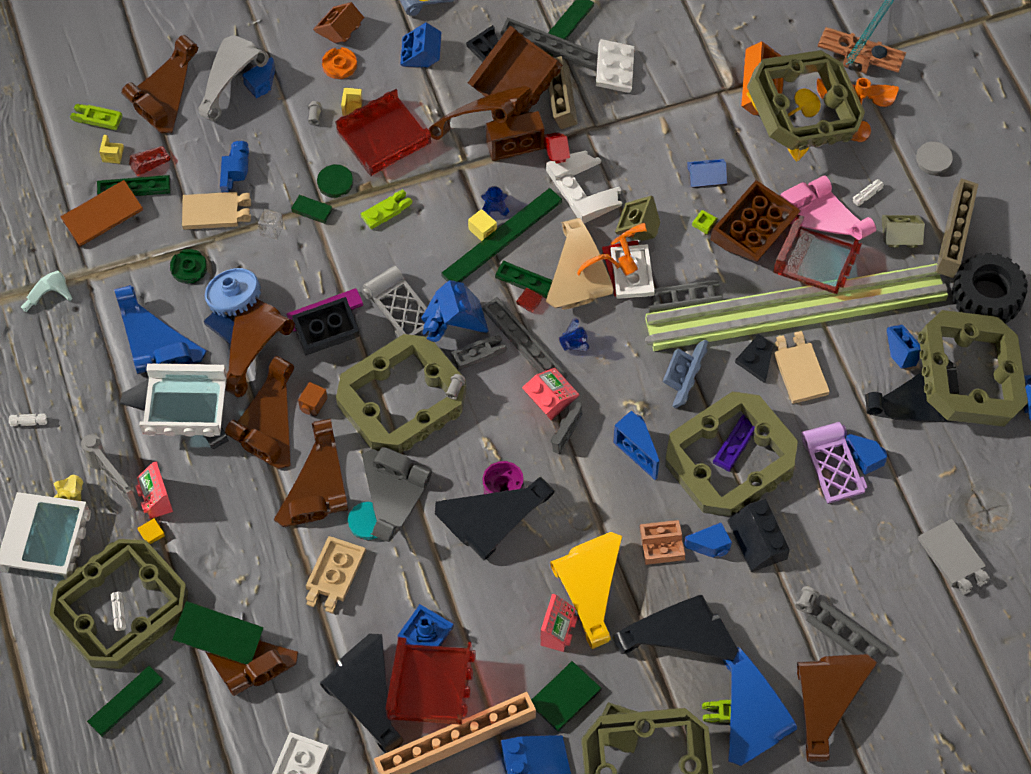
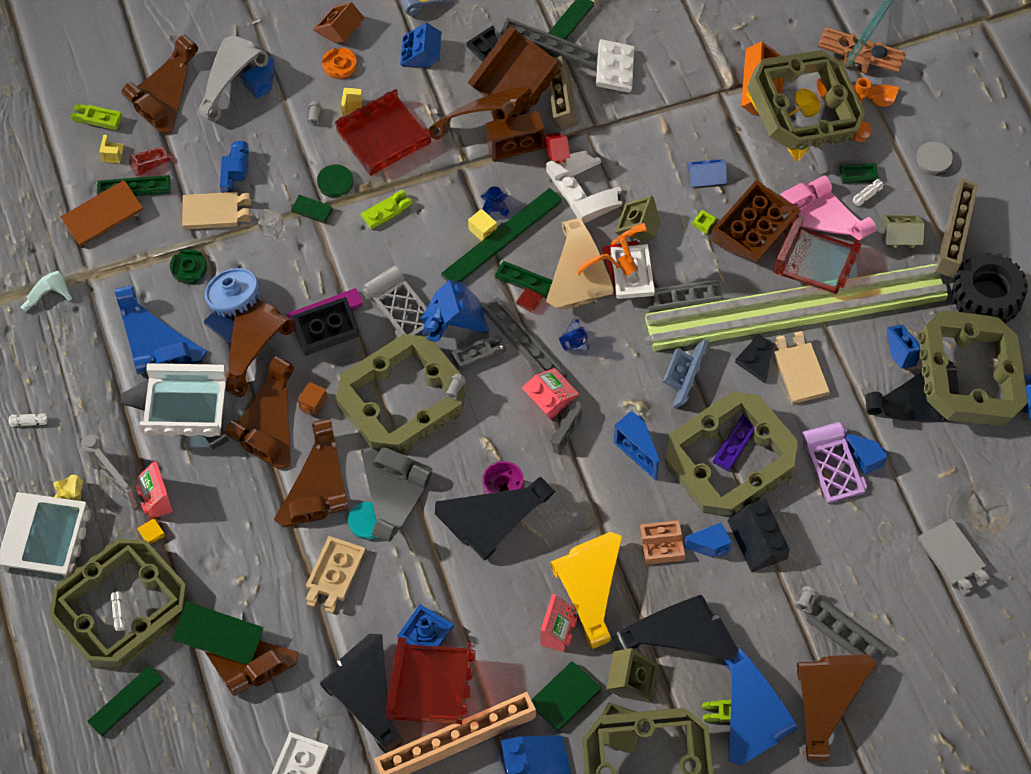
(632, 675): none -> olive slope
(858, 173): none -> dark green tile

